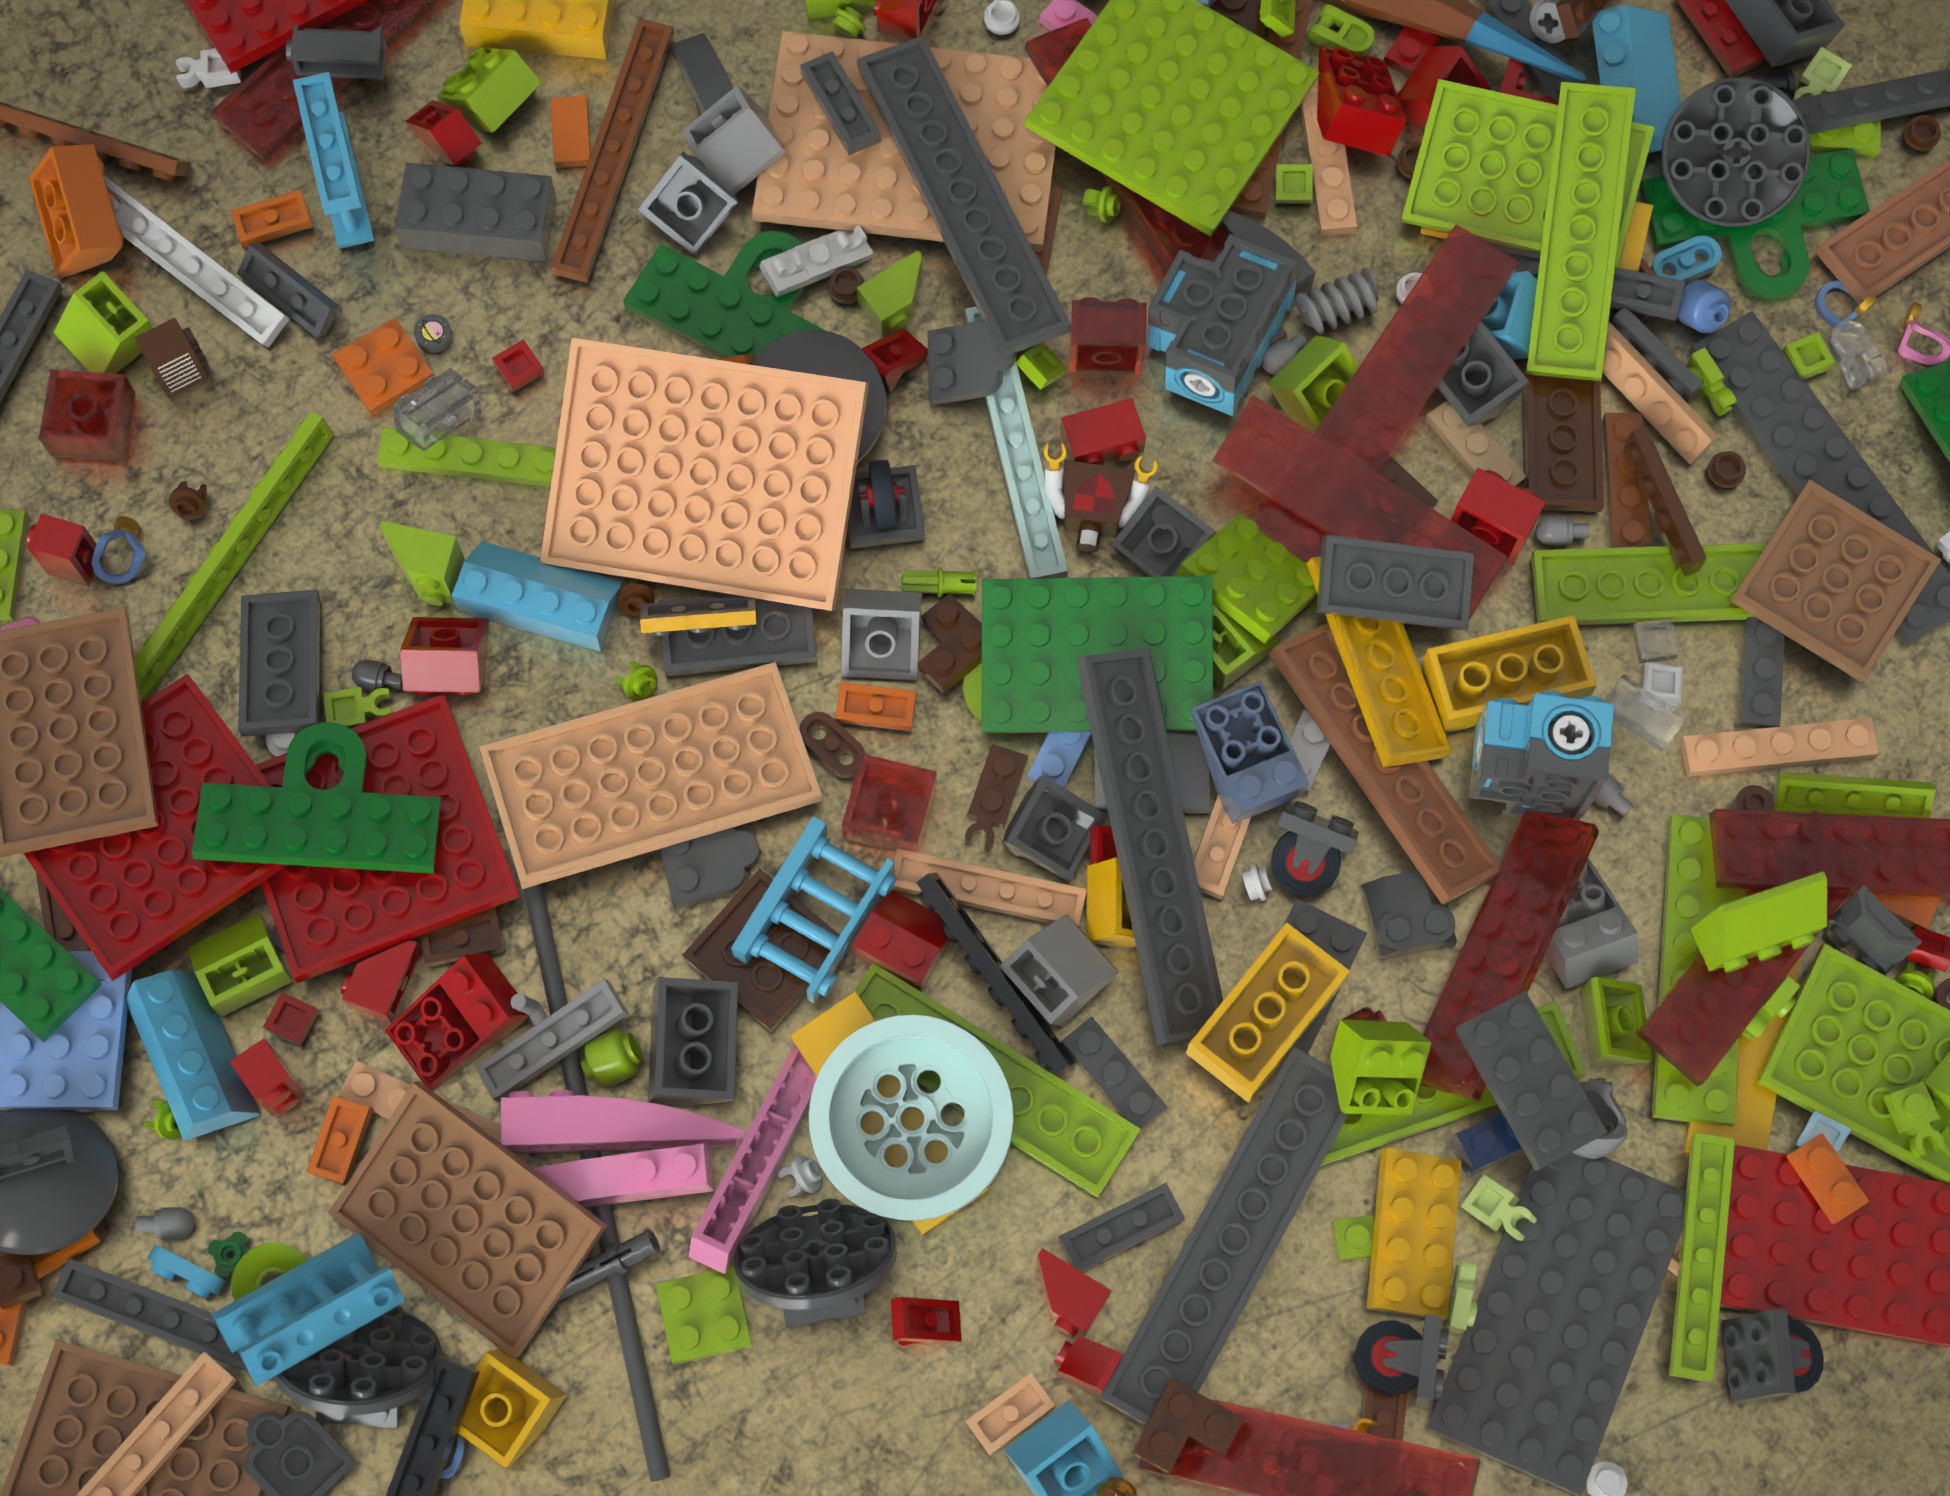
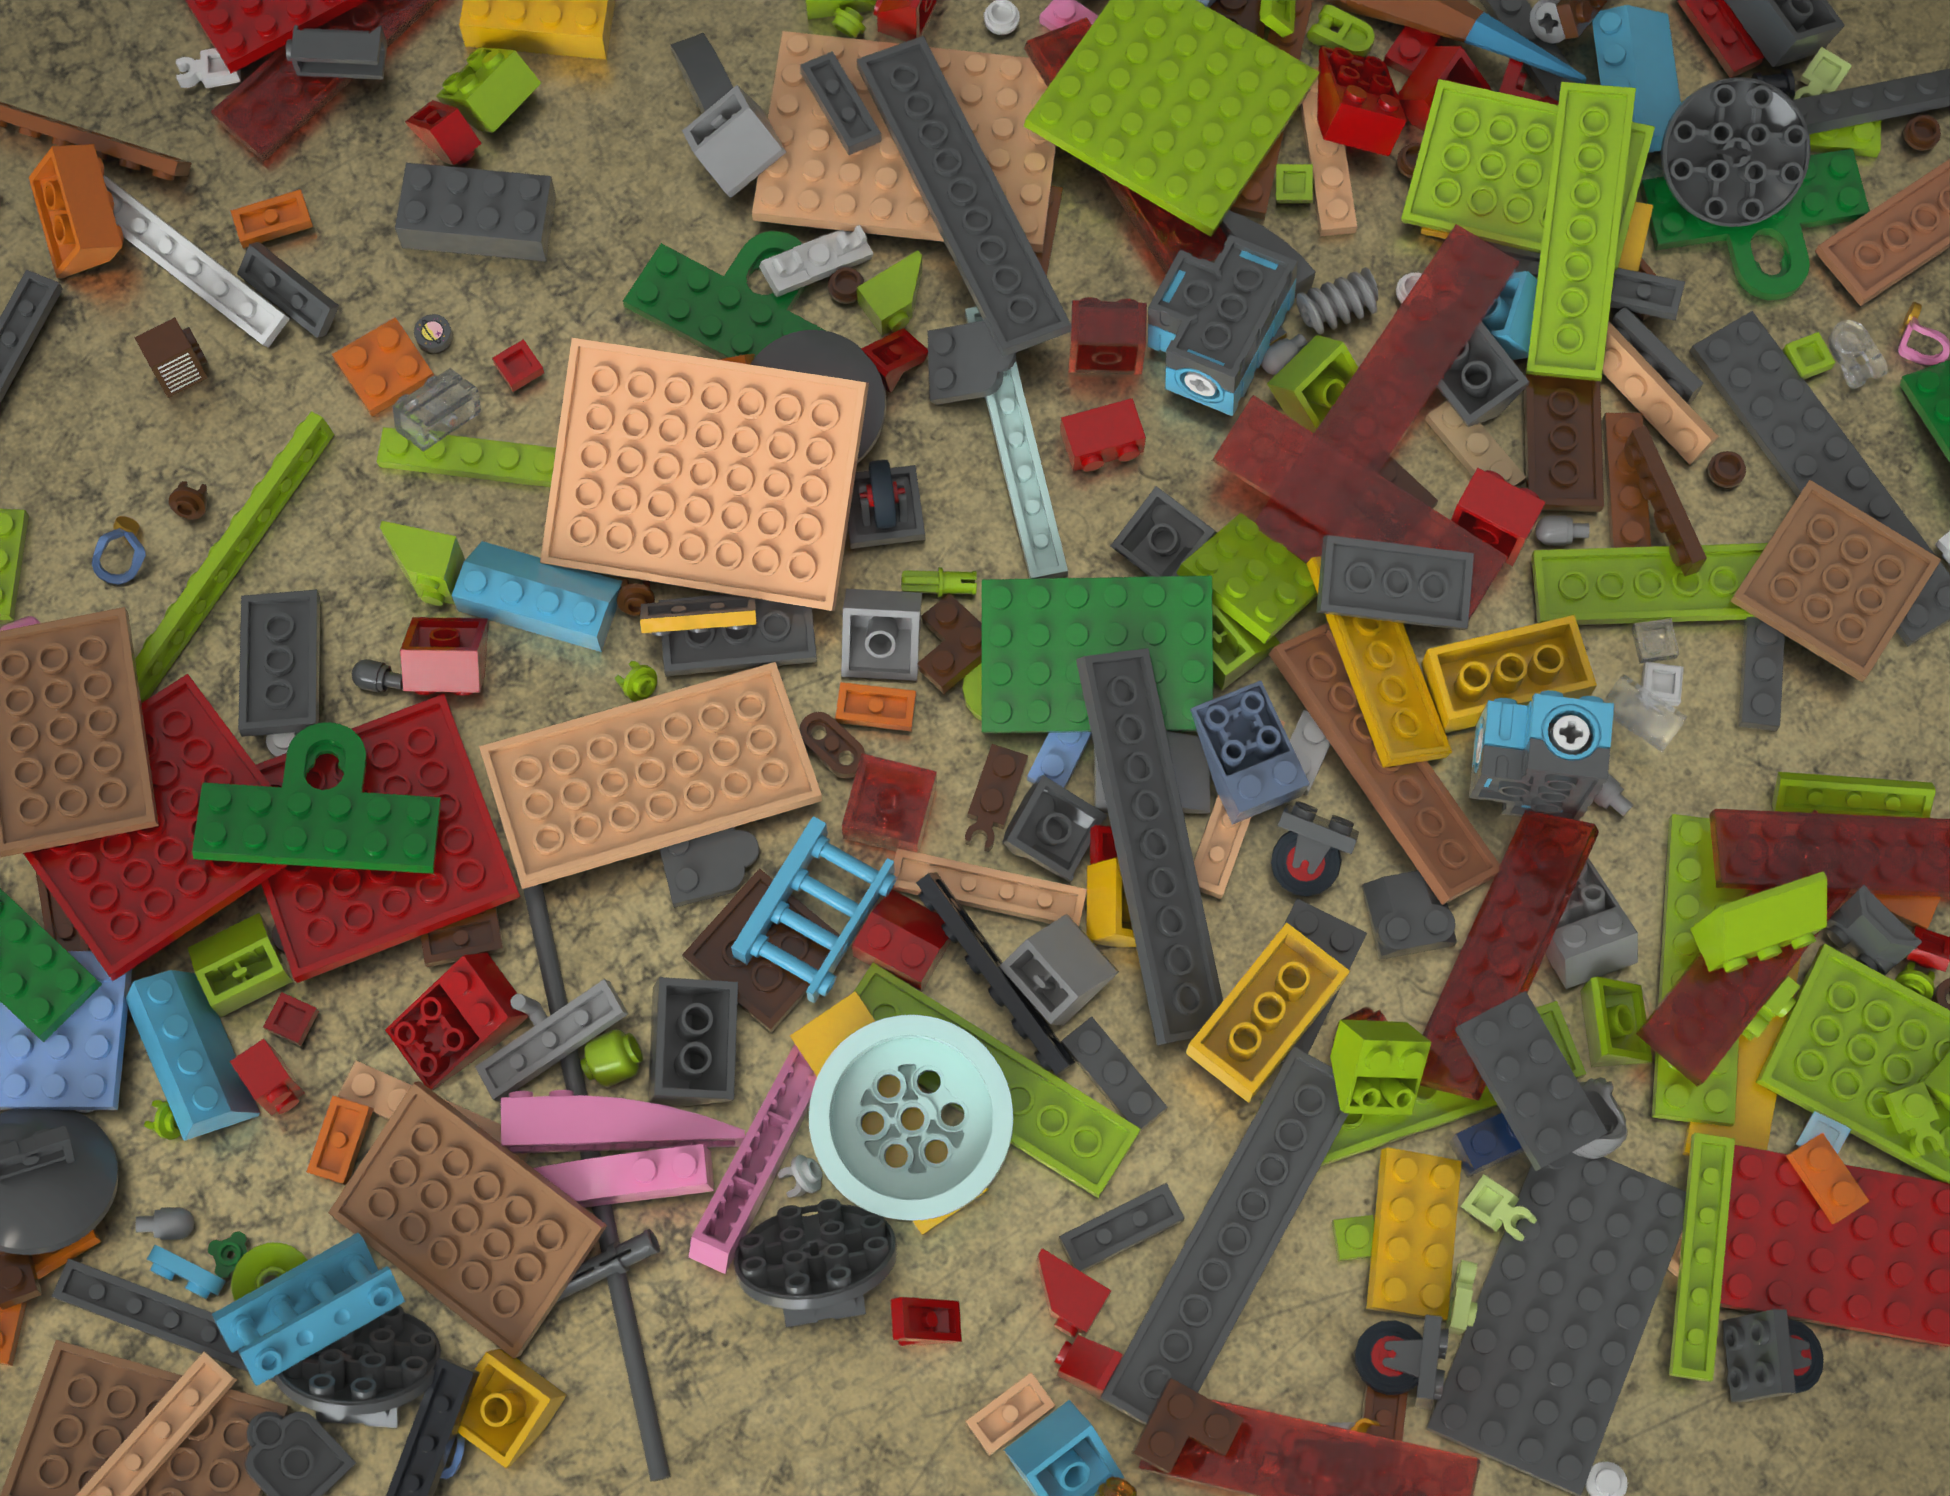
(62, 549): red brick -> none
(87, 415): clear red brick -> none
(102, 326): lime slope -> none
(333, 160): medium azure fence -> none
(352, 708): lime plate -> none
(381, 981): red slope -> none
(570, 131): orange tile -> none
(612, 151): dark orange plate -> none
(688, 203): dark grey slope -> none
(703, 1315): lime plate -> none
(1041, 366): lime plate -> none
(1094, 497): torso -> none
(1102, 204): lime plate -> none
(1257, 882): white plate -> none
(1682, 259): medium azure plate -> none
(1703, 306): medium blue head -> none
(1708, 372): lime plate -> none
(1754, 798): reddish brown plate -> none
(1779, 747): light nougat plate -> none
(1831, 318): medium blue piece -> none

